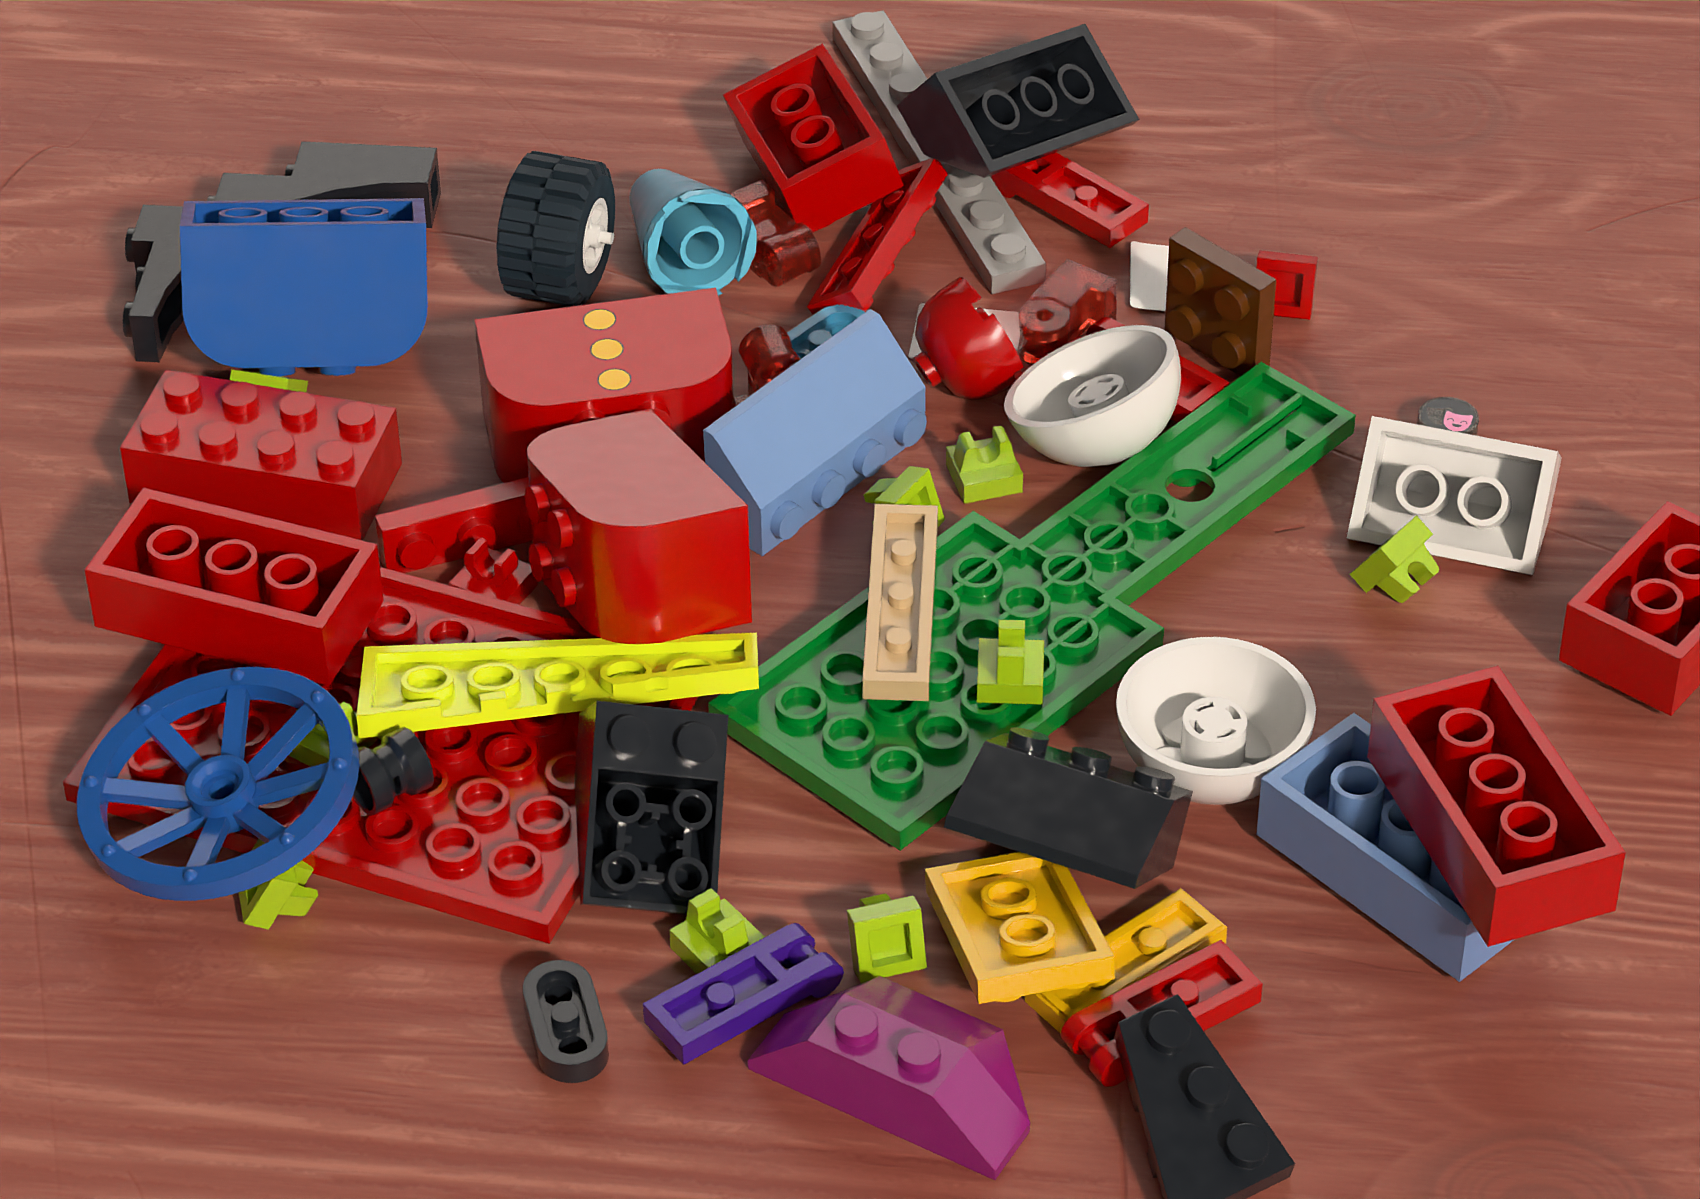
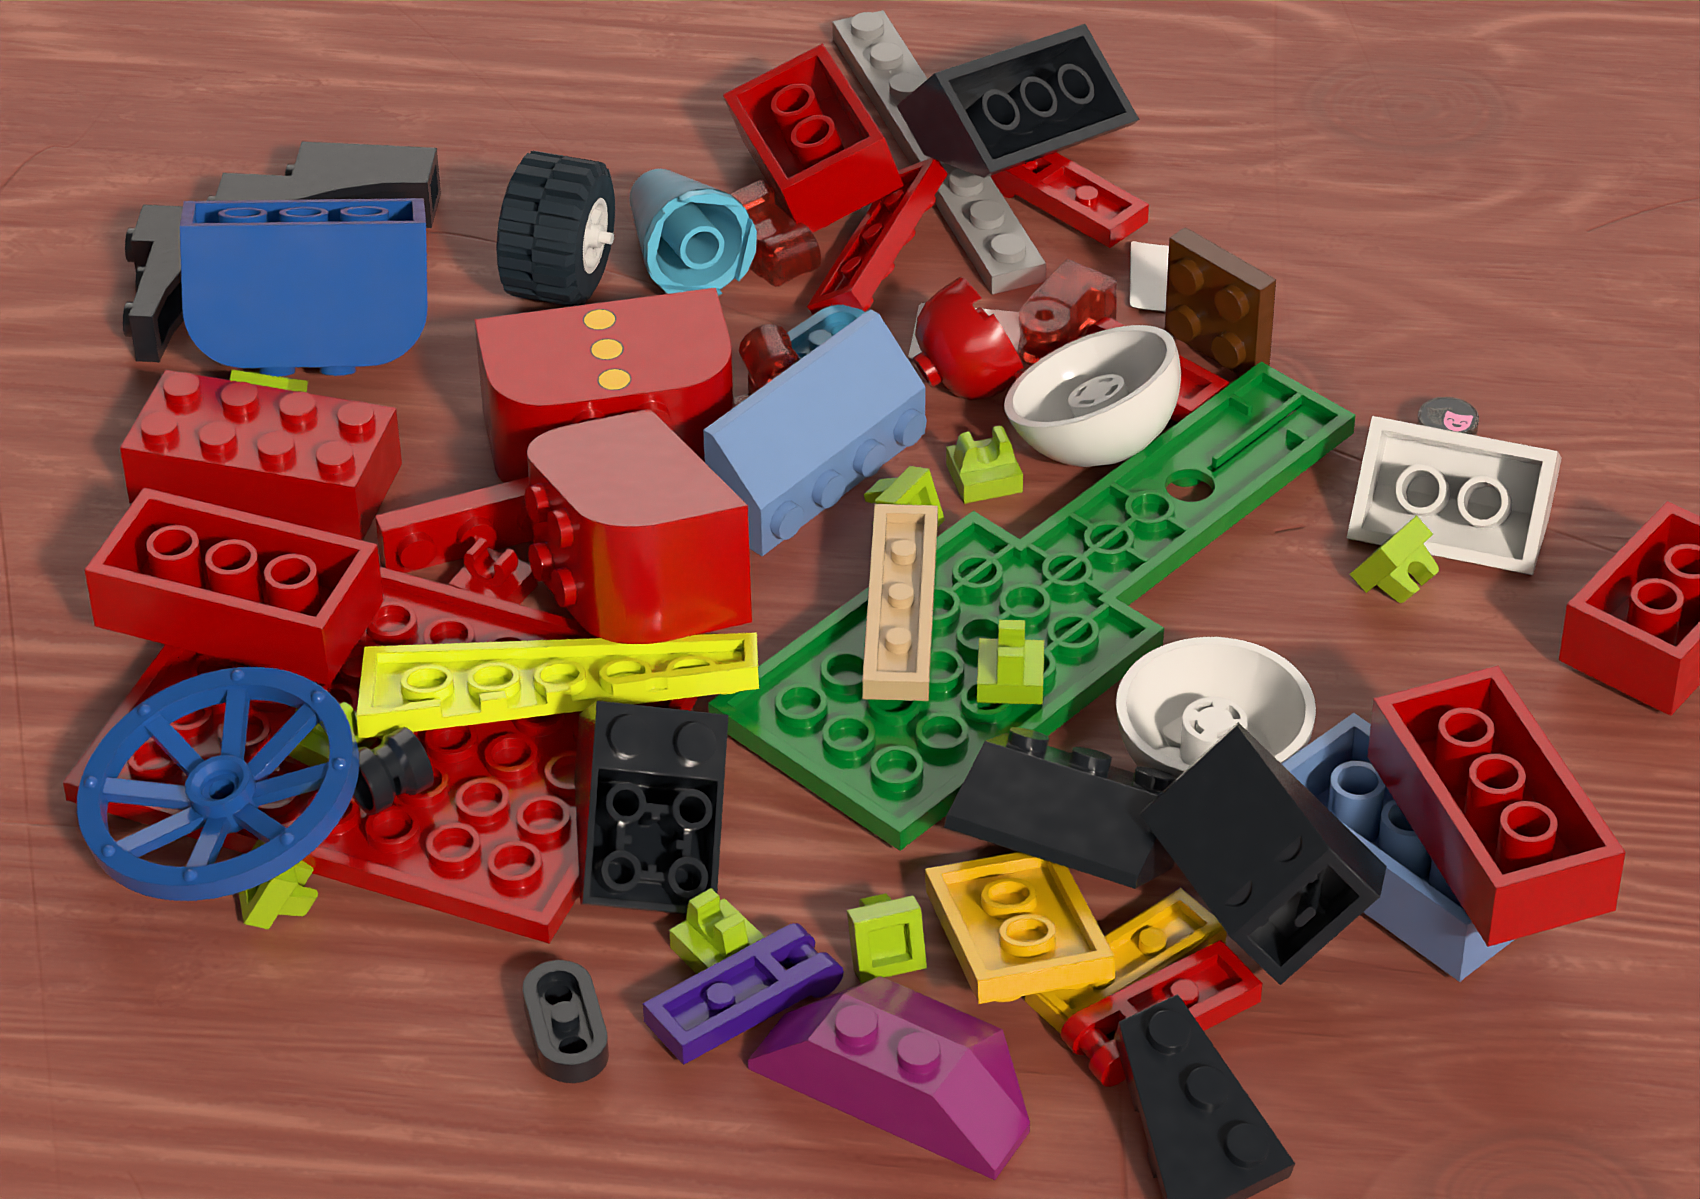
(1264, 853): none -> black slope
(1294, 282): red tile -> none

